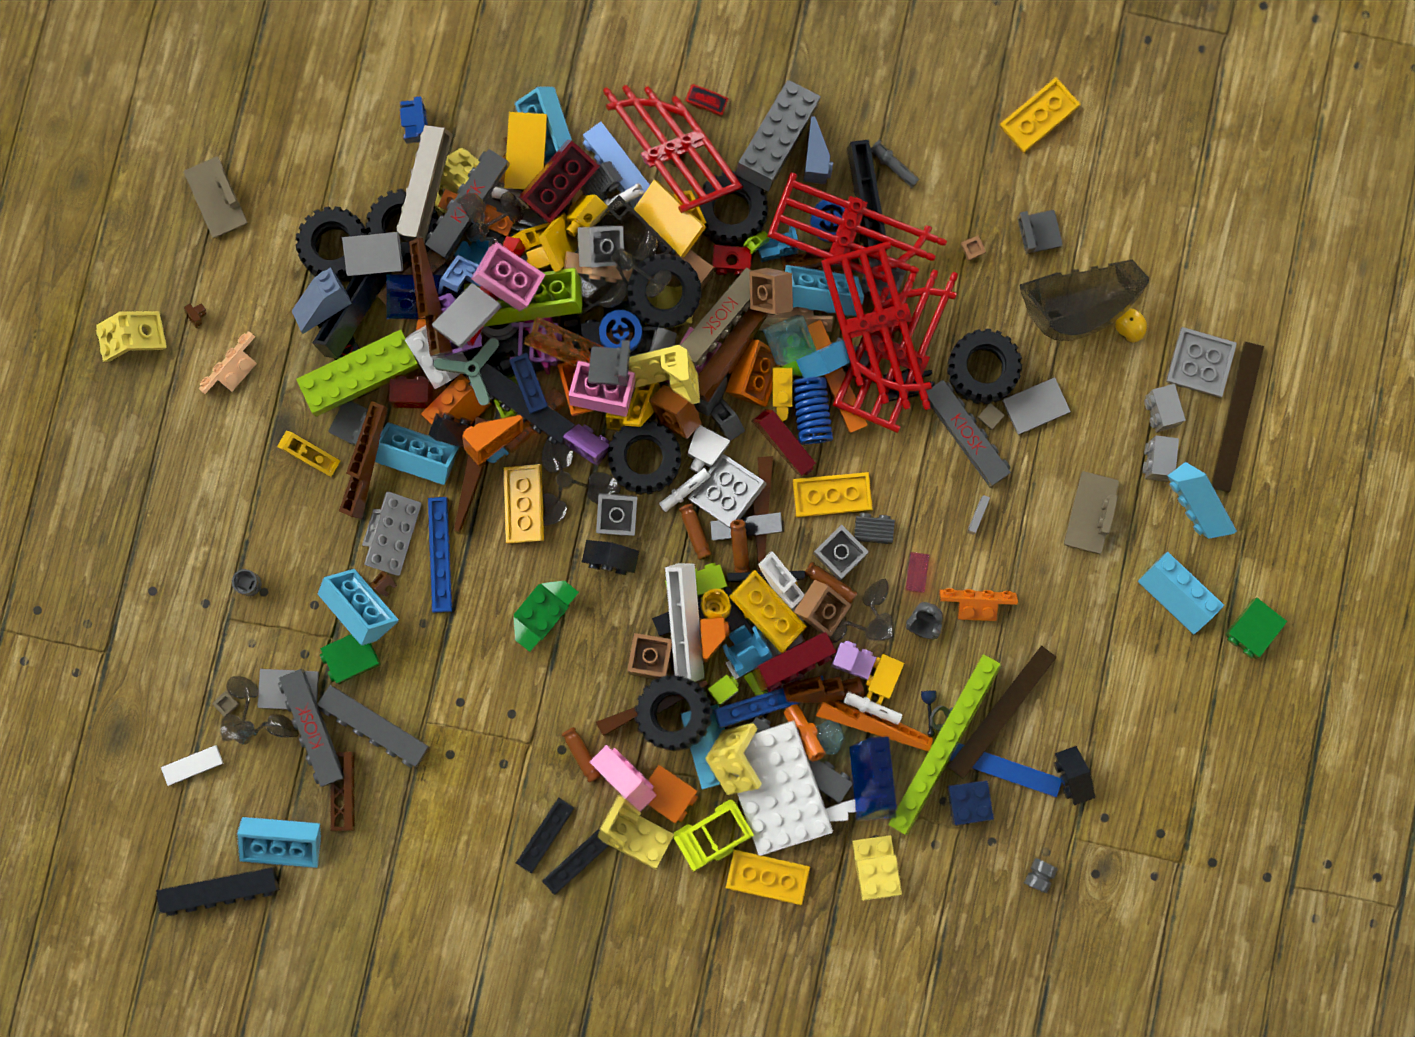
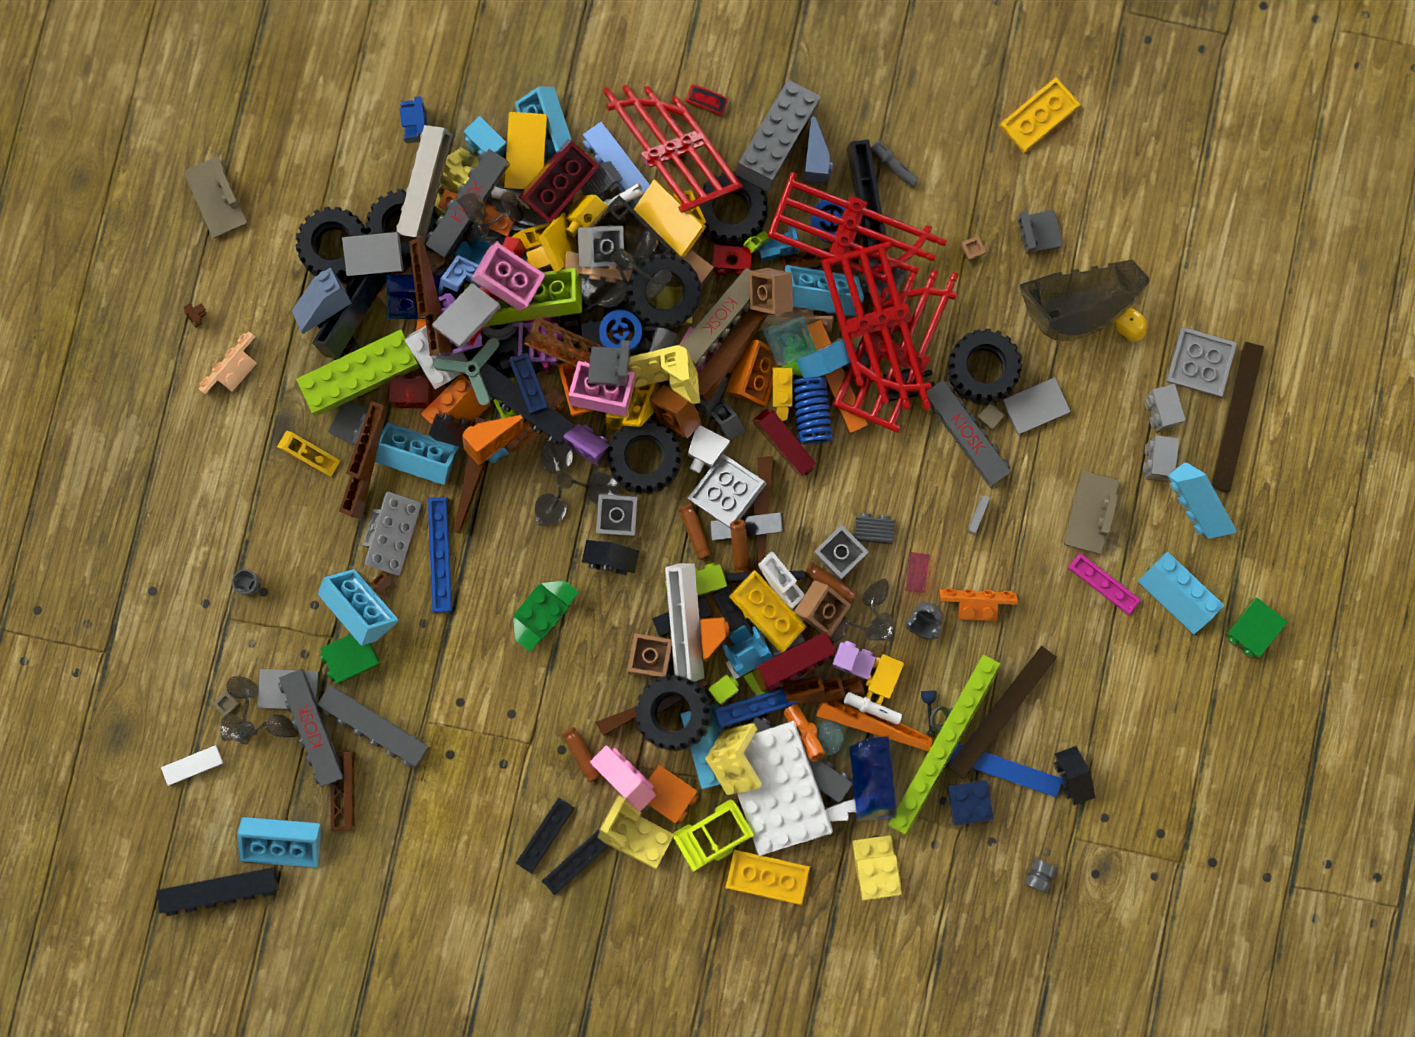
(124, 333): light yellow bracket -> none
(482, 137): none -> medium azure brick
(523, 504): yellow tile -> none
(678, 494): white pin -> none
(717, 600): yellow helmet -> none
(832, 494): yellow tile -> none
(1104, 584): none -> dark pink tile

